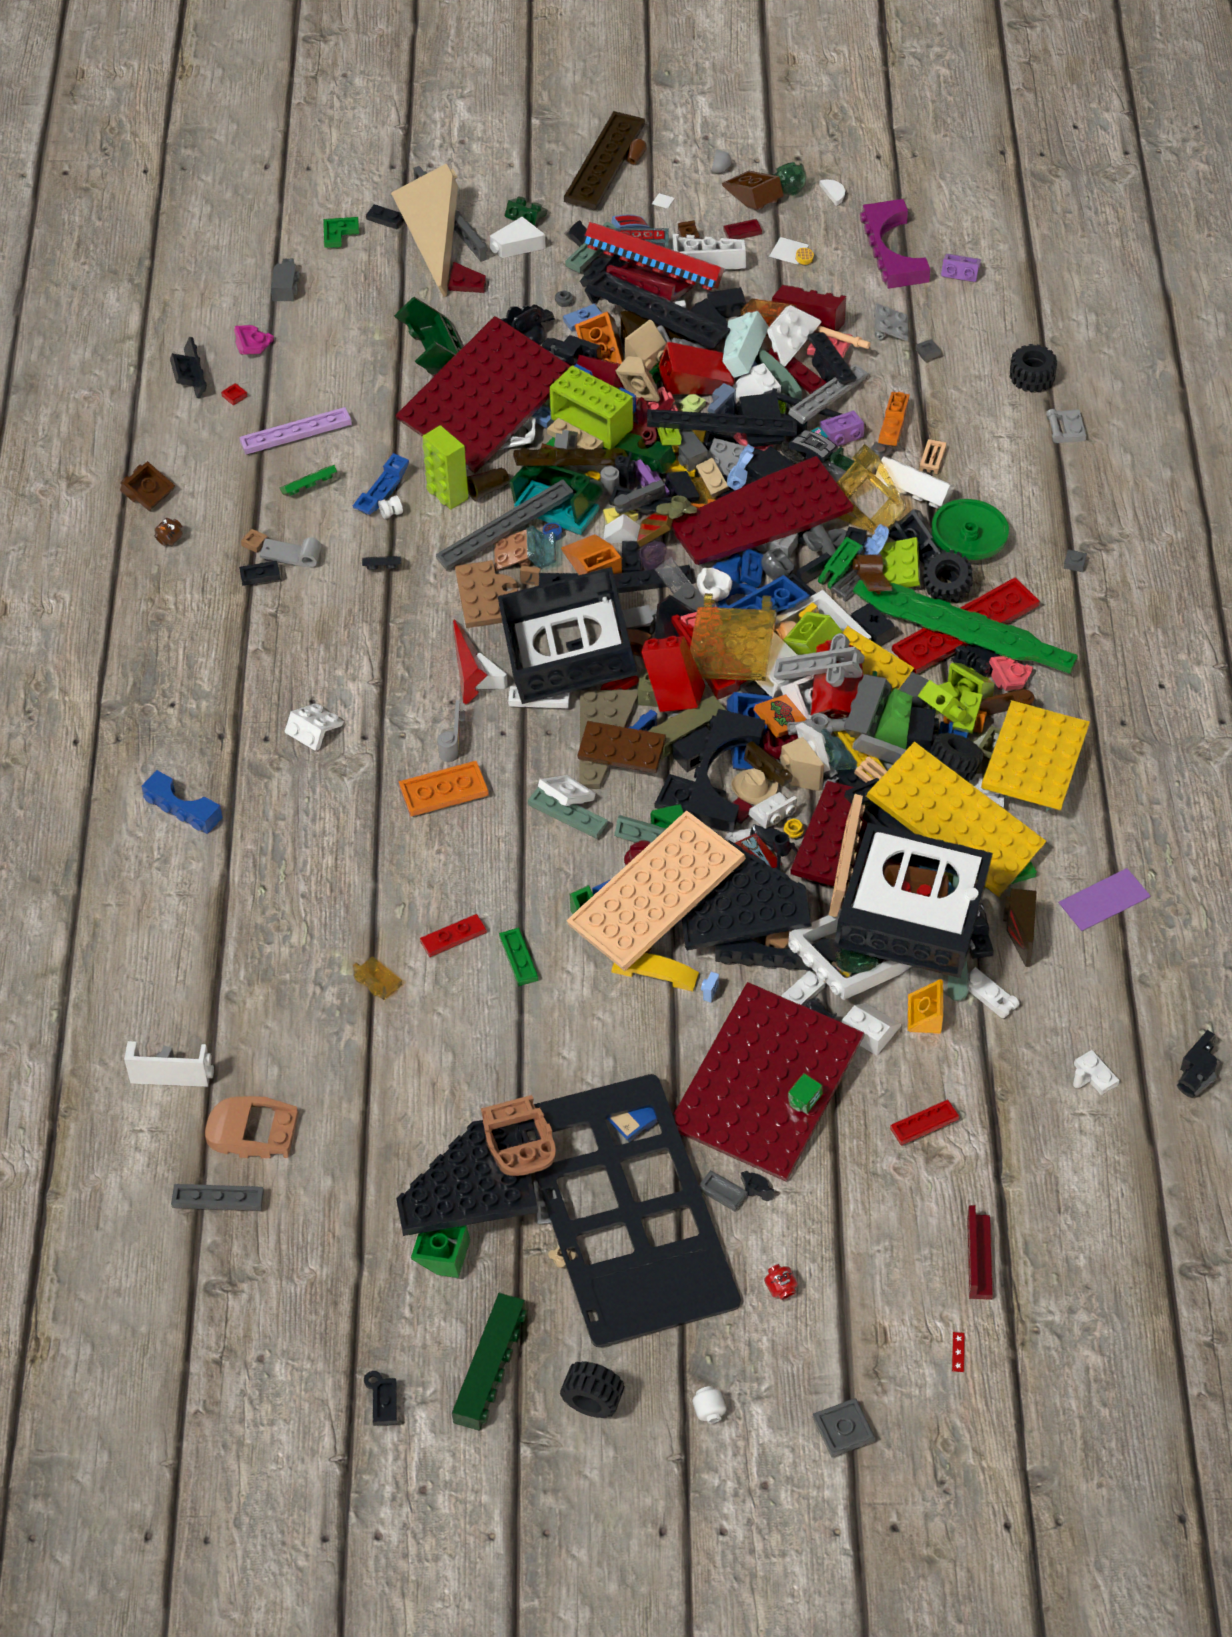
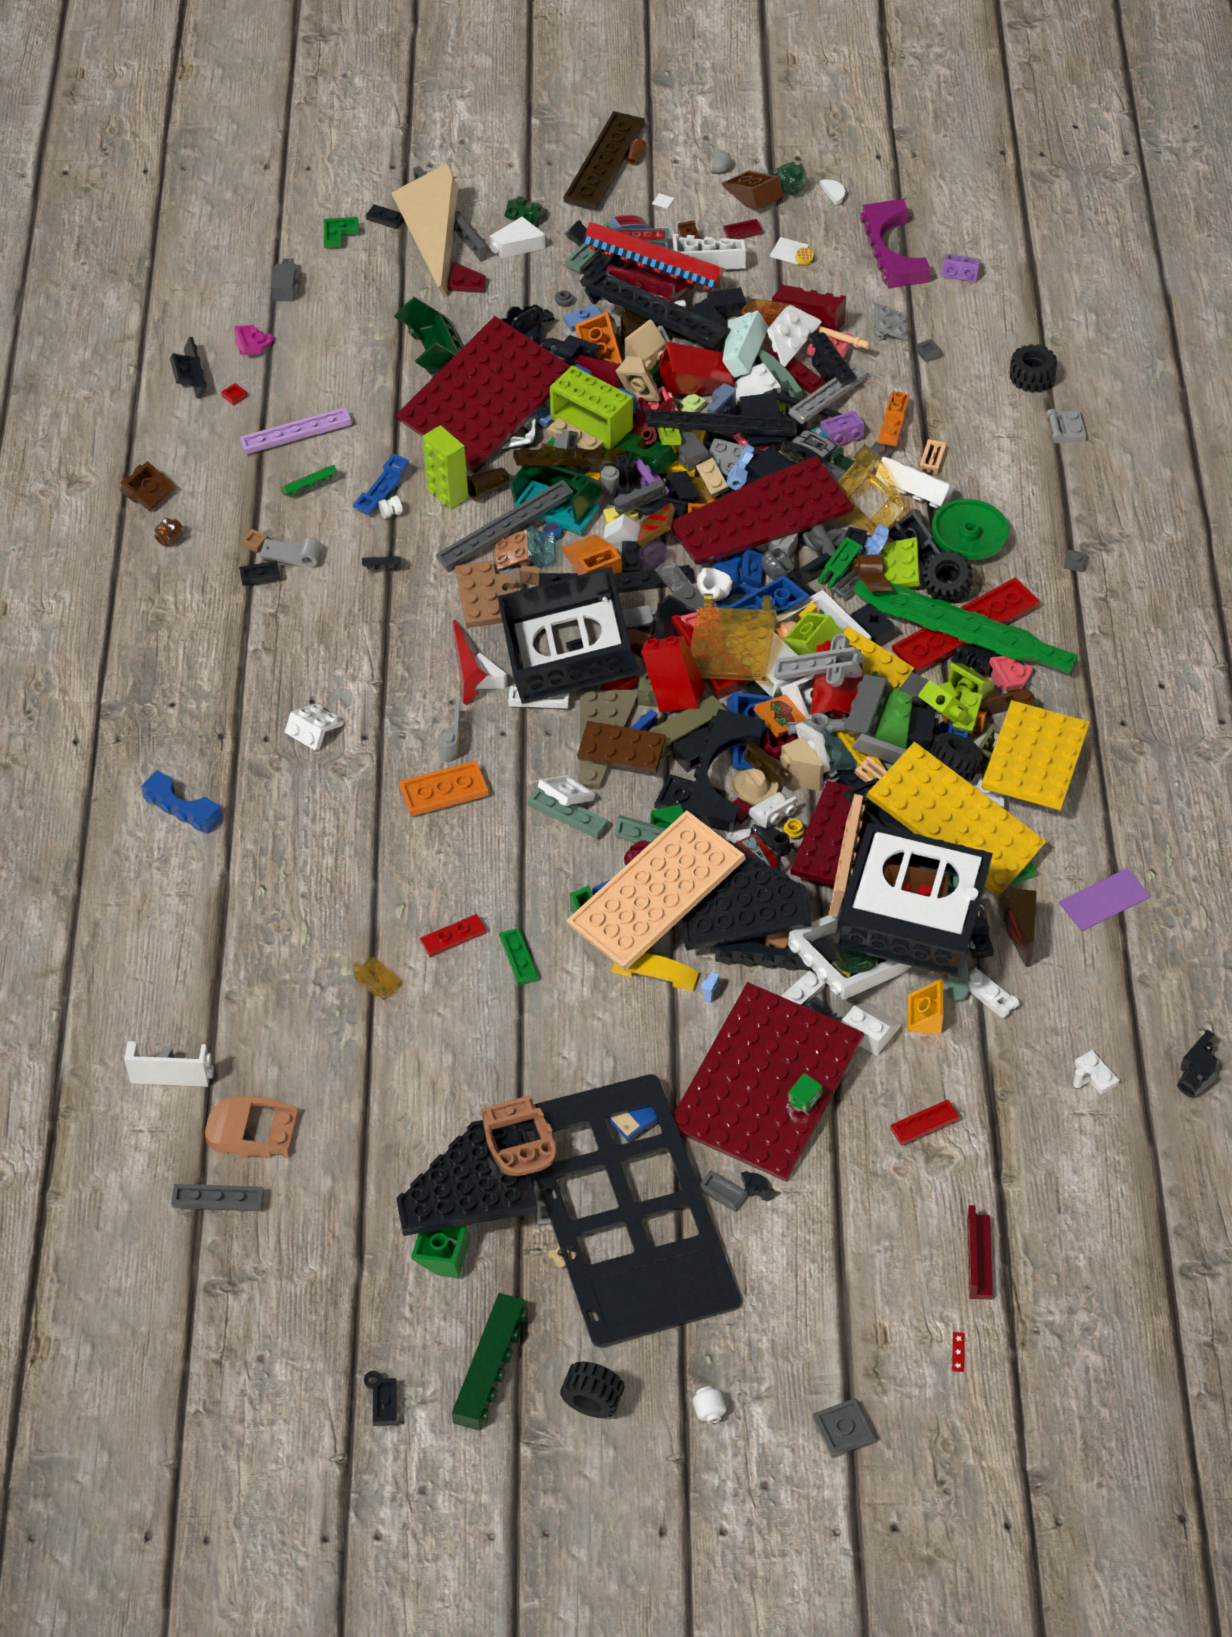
(678, 505): olive animal -> none
(781, 1282): red head -> none

